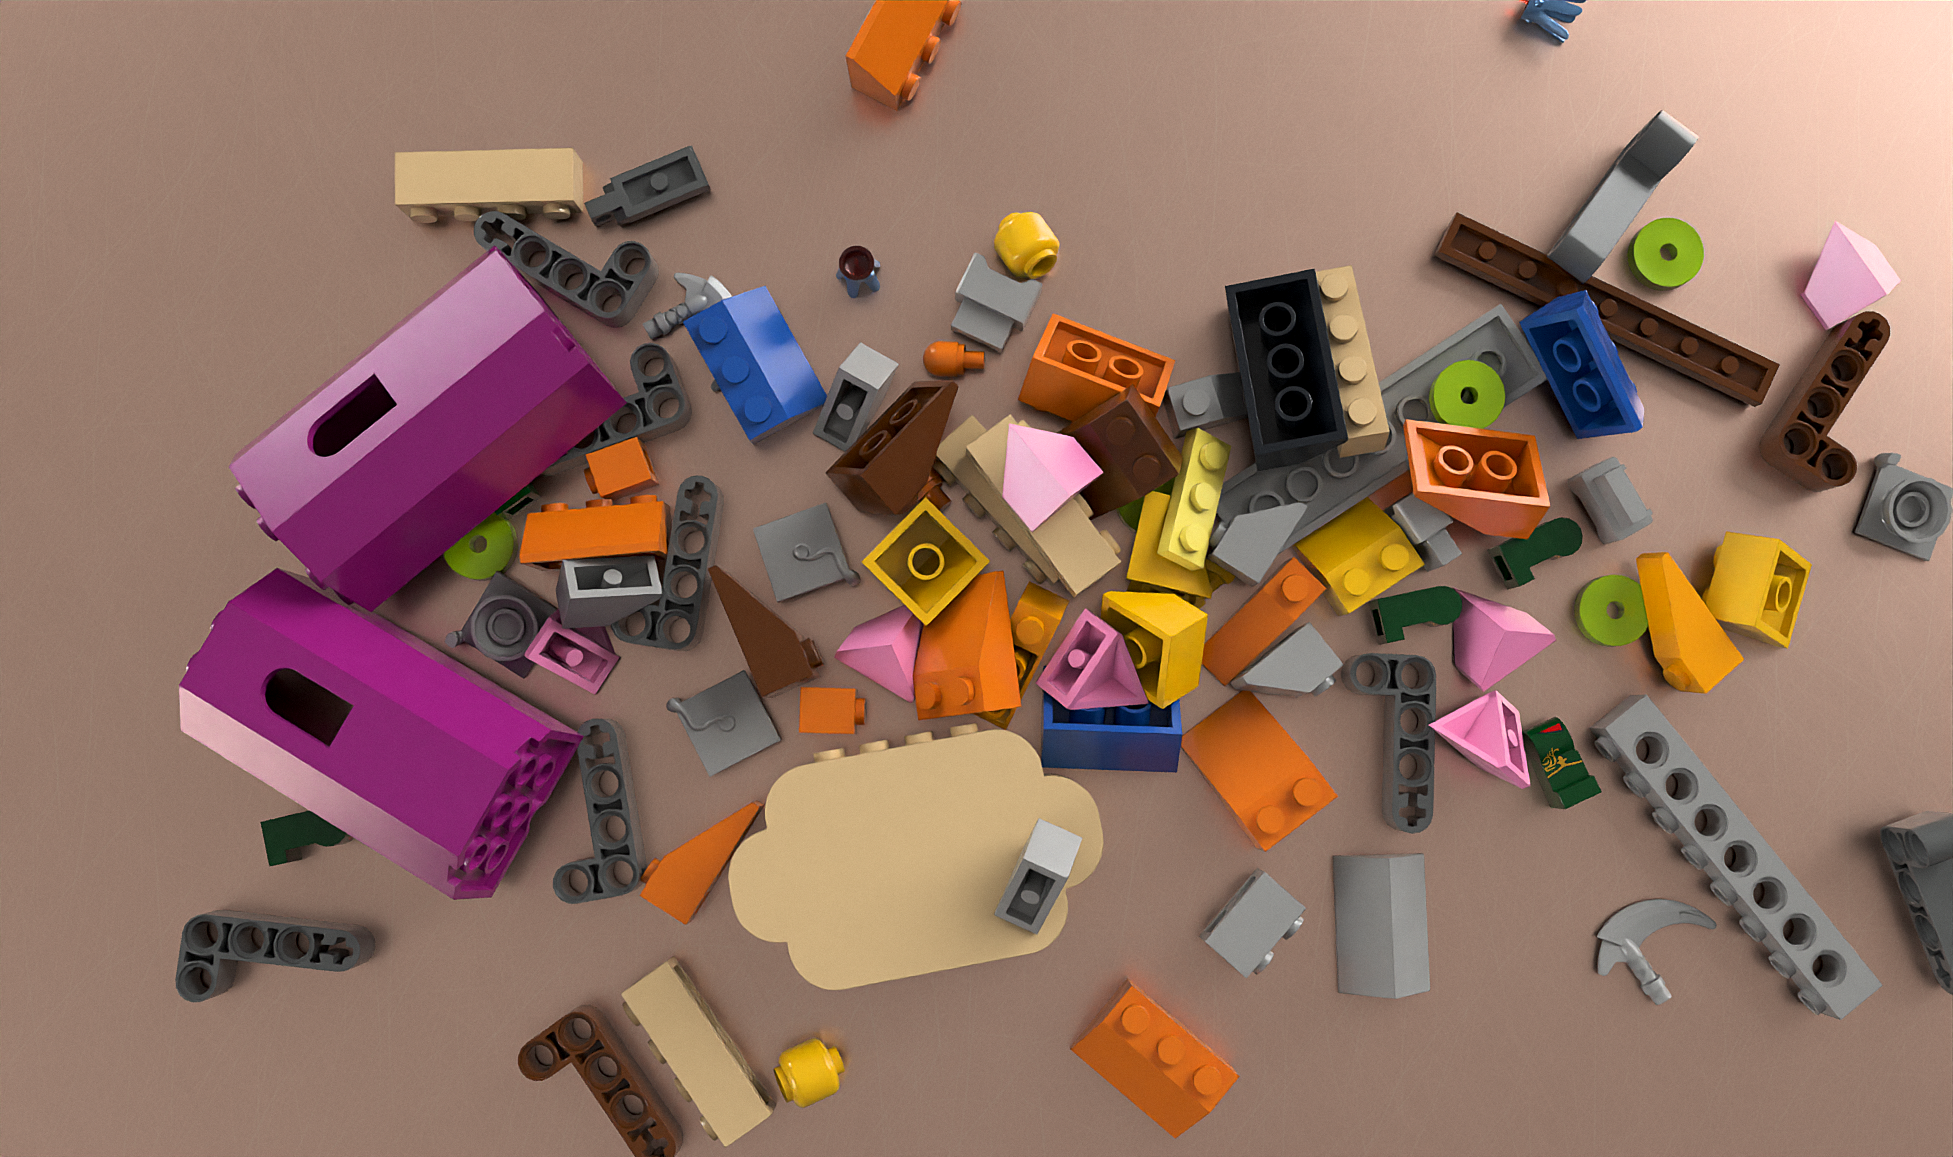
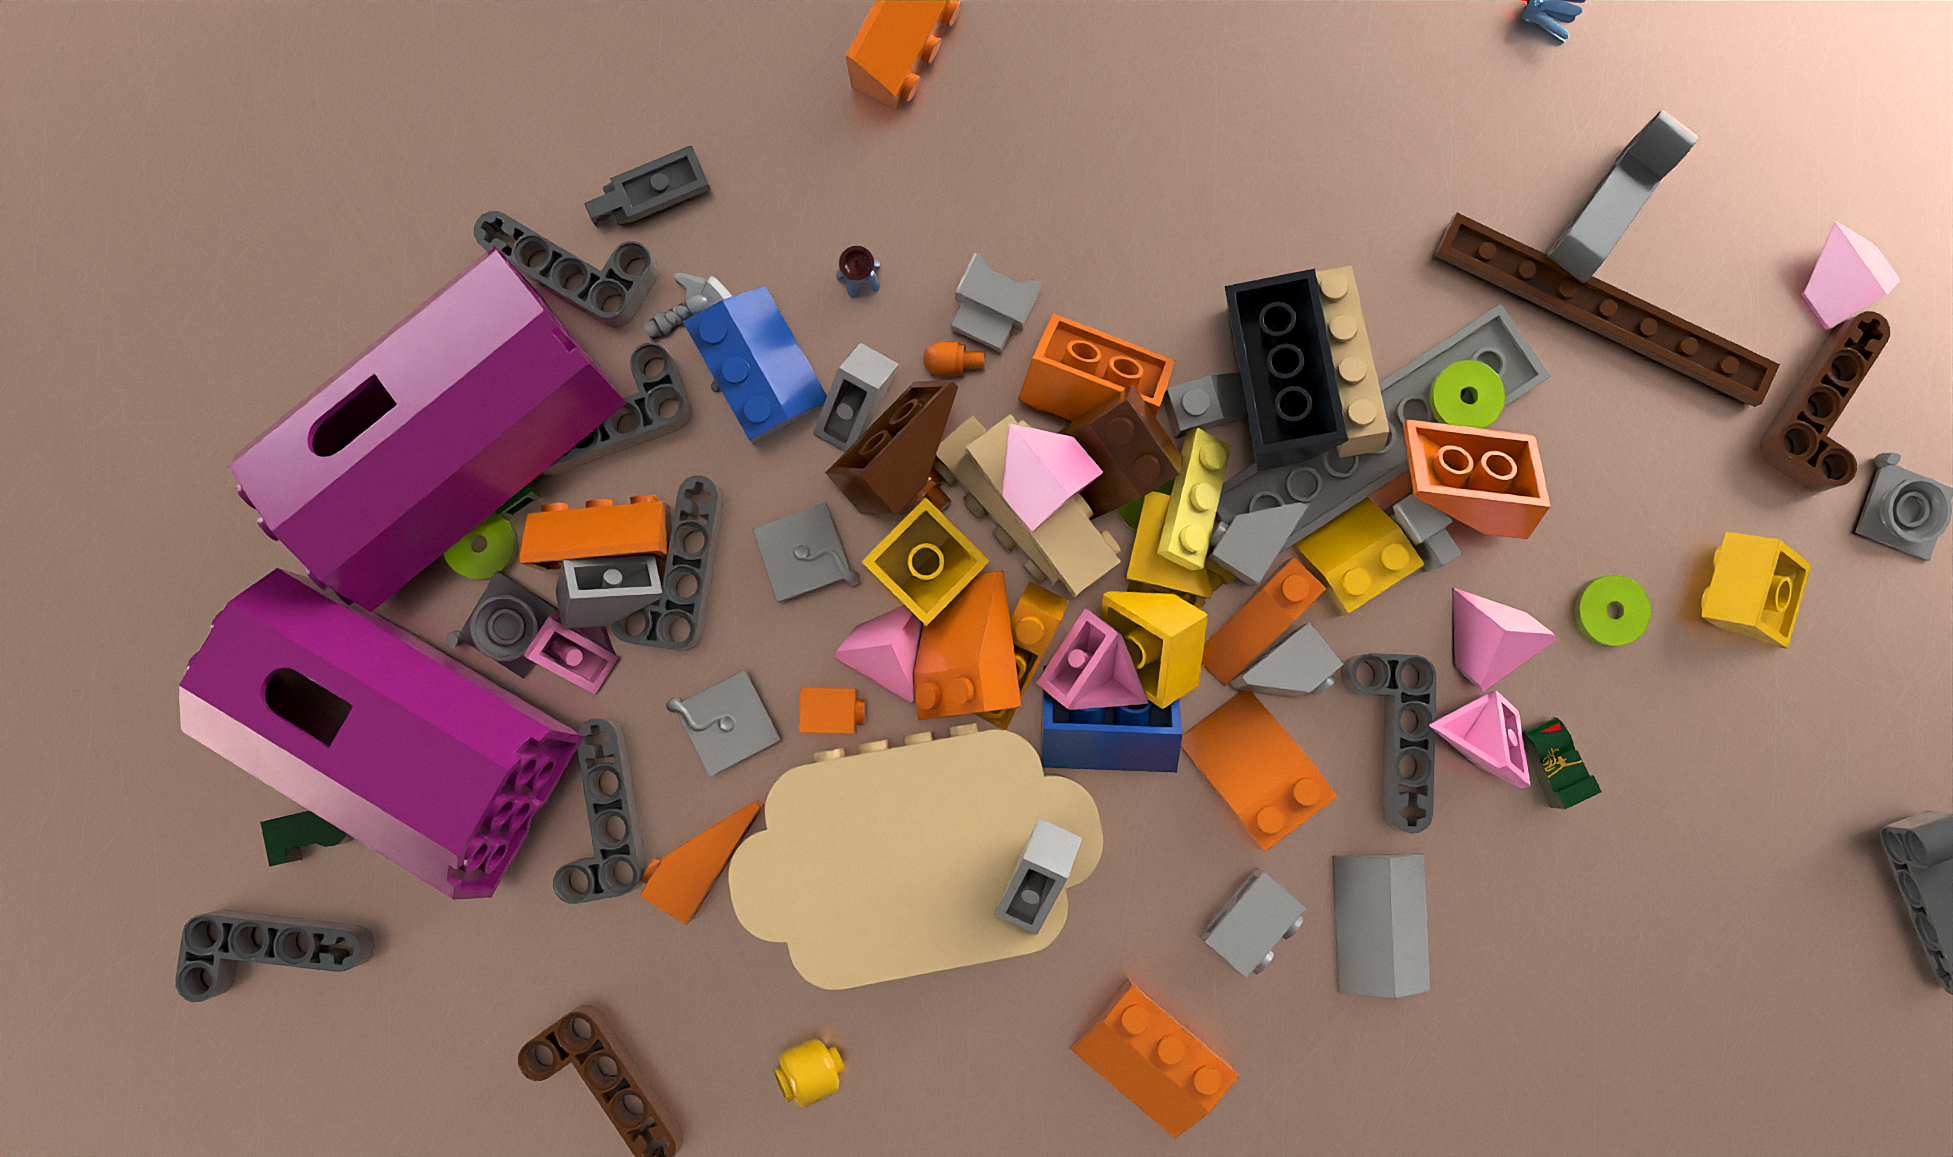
(489, 180): tan brick -> none
(620, 470): orange brick -> none
(698, 1052): tan brick -> none
(772, 647): reddish brown slope -> none
(1026, 245): yellow head -> none
(1428, 606): dark green leg -> none
(1548, 541): dark green leg -> none
(1584, 367): blue slope -> none
(1610, 500): light grey piece -> none
(1631, 926): light grey piece -> none
(1681, 242): lime piece -> none
(1682, 628): light orange slope -> none
(1844, 975): light grey brick -> none

